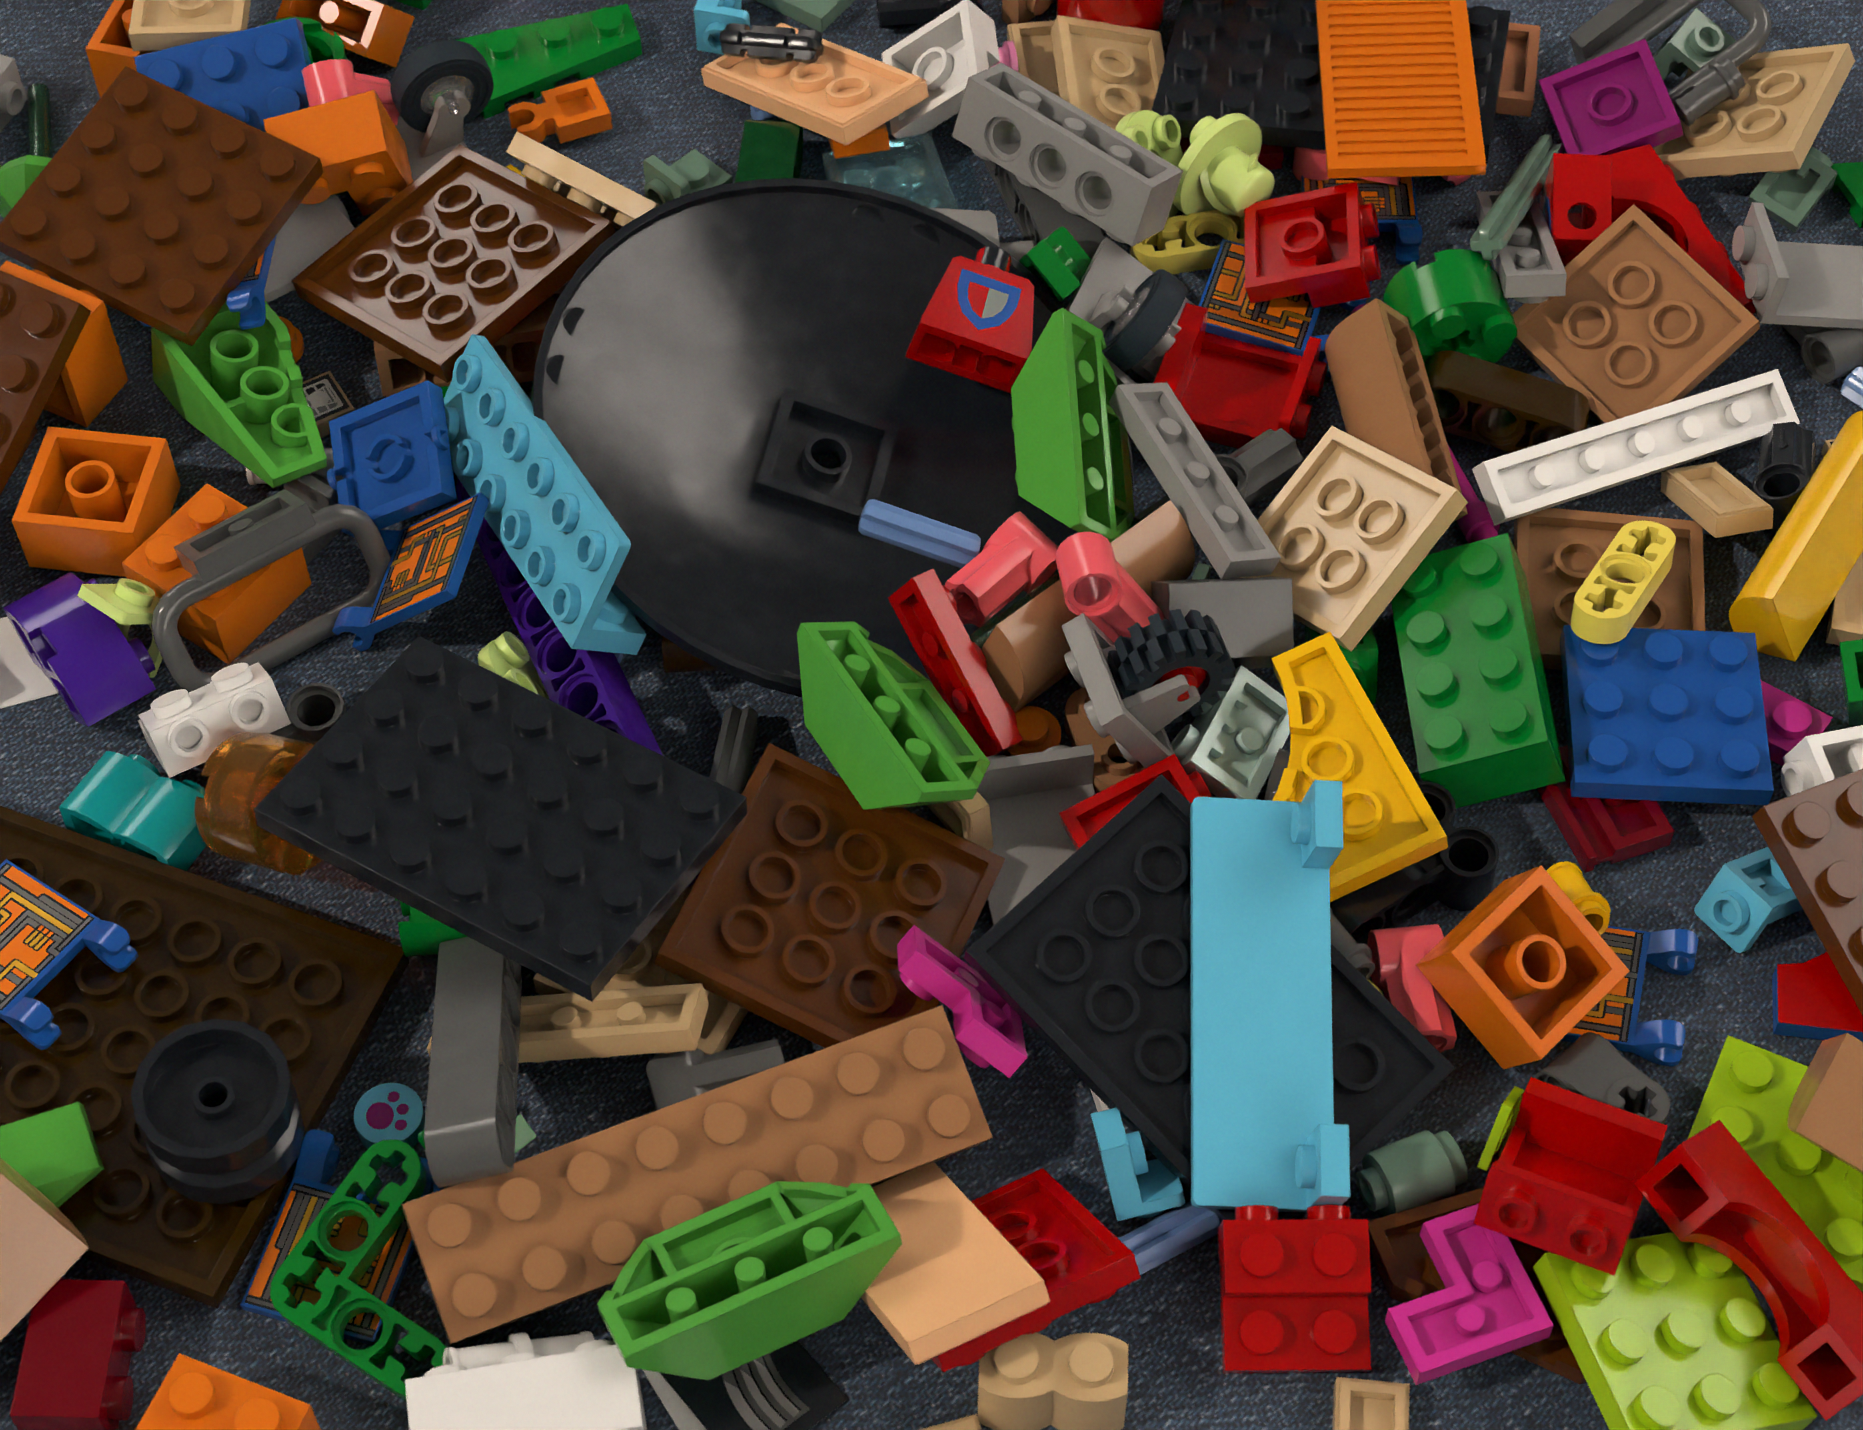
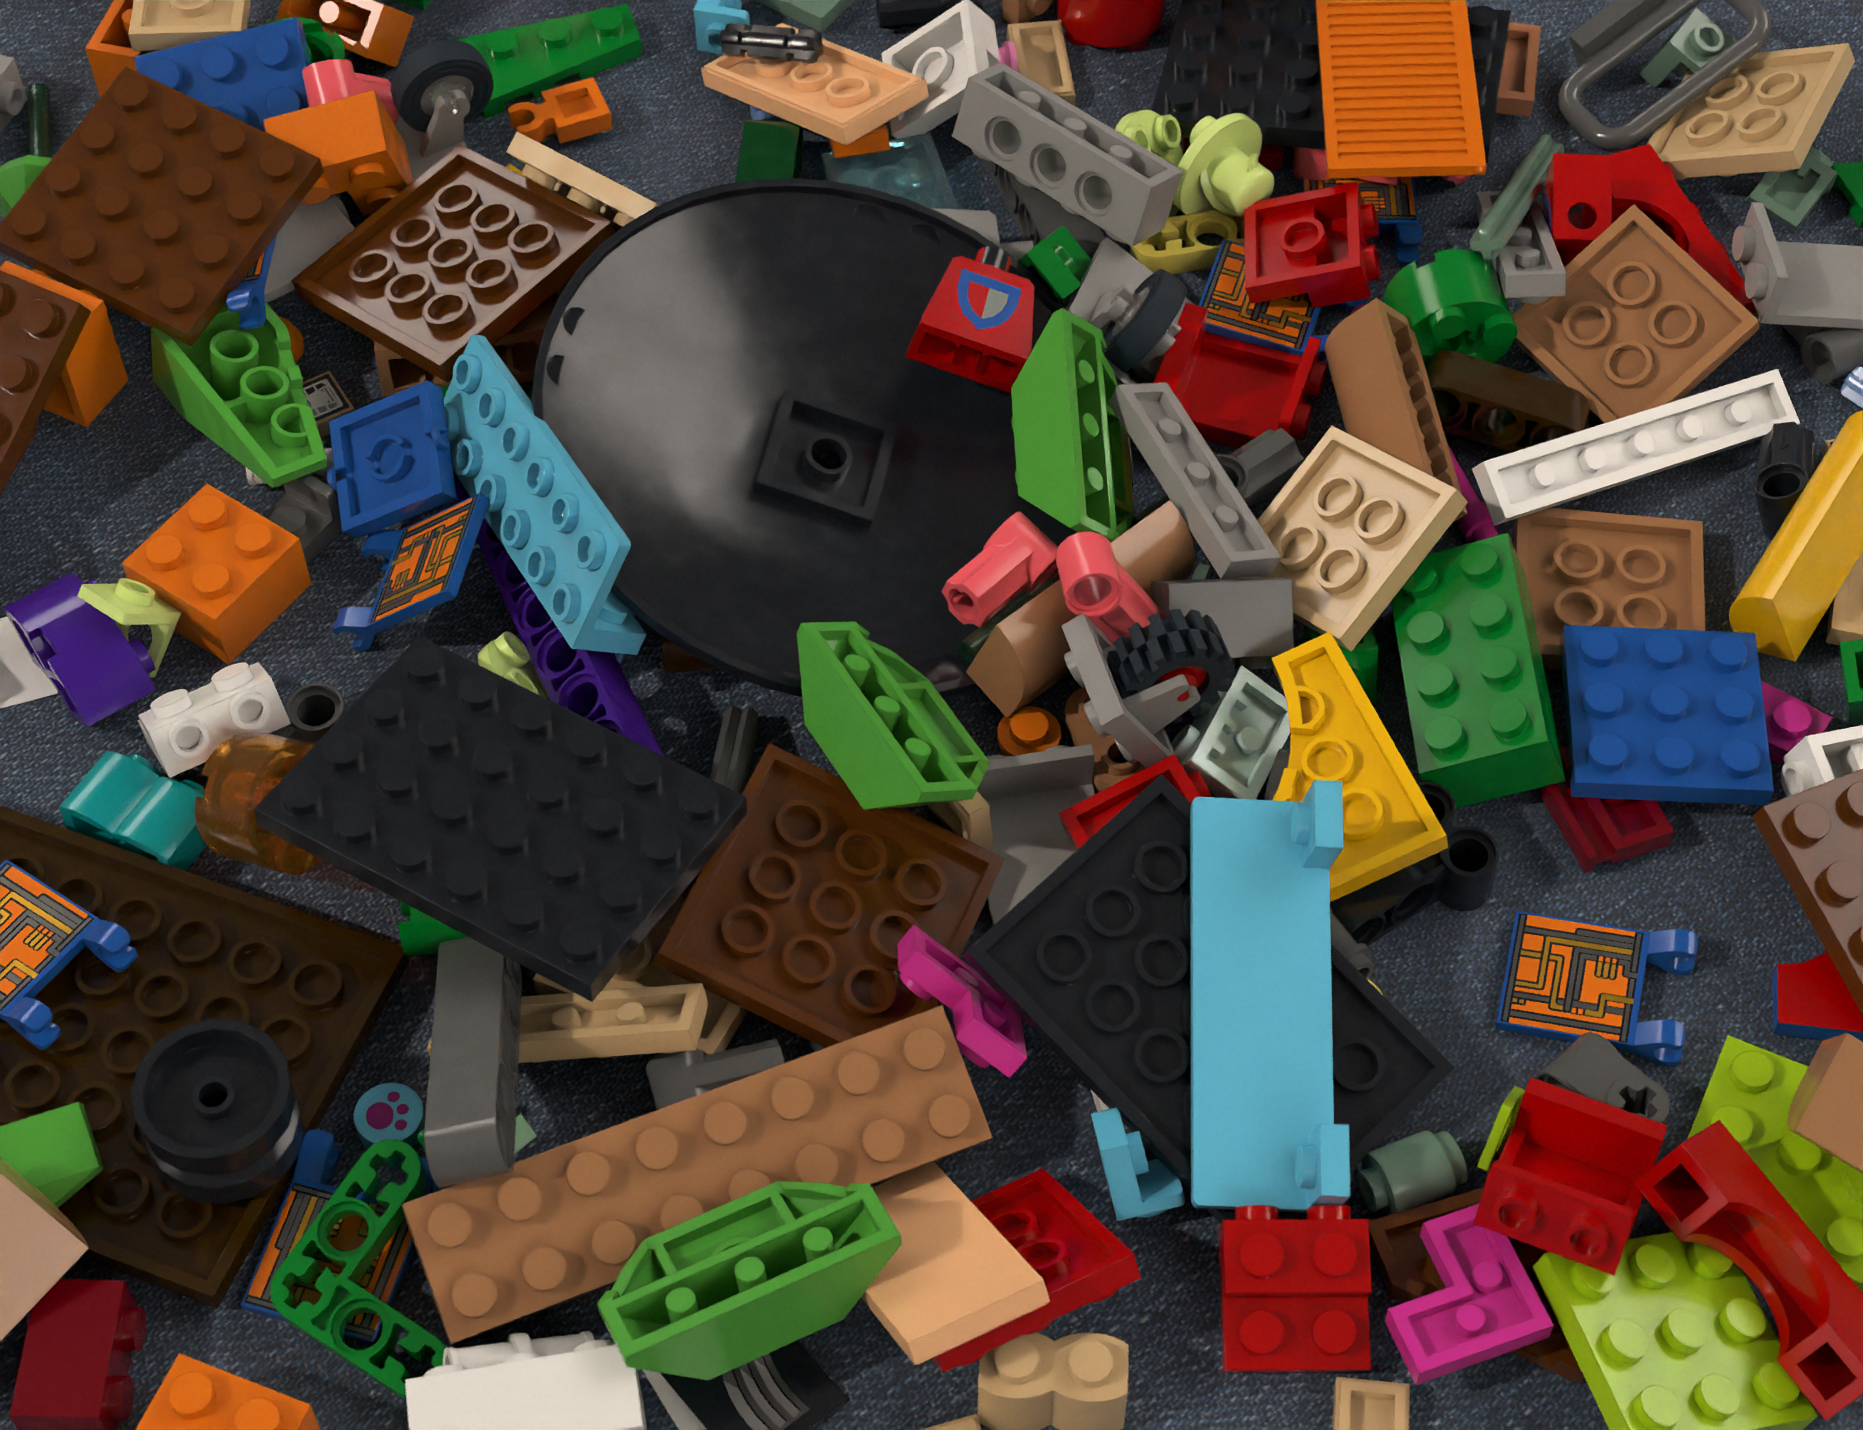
(94, 499): orange brick -> none
(245, 546): dark grey bar -> none
(683, 177): sand green bracket -> none
(918, 533): medium blue axle -> none
(955, 662): red plate -> none
(1106, 67): tan plate -> none
(1170, 1235): medium blue axle -> none
(1404, 985): coral piece -> none
(1522, 968): orange brick -> none
(1589, 903): yellow pin -> none
(1612, 103): magenta plate -> none
(1623, 600): light yellow beam -> none
(1708, 91): dark grey pin -> none
(1716, 499): tan tile -> none
(1746, 899): medium azure bracket -> none

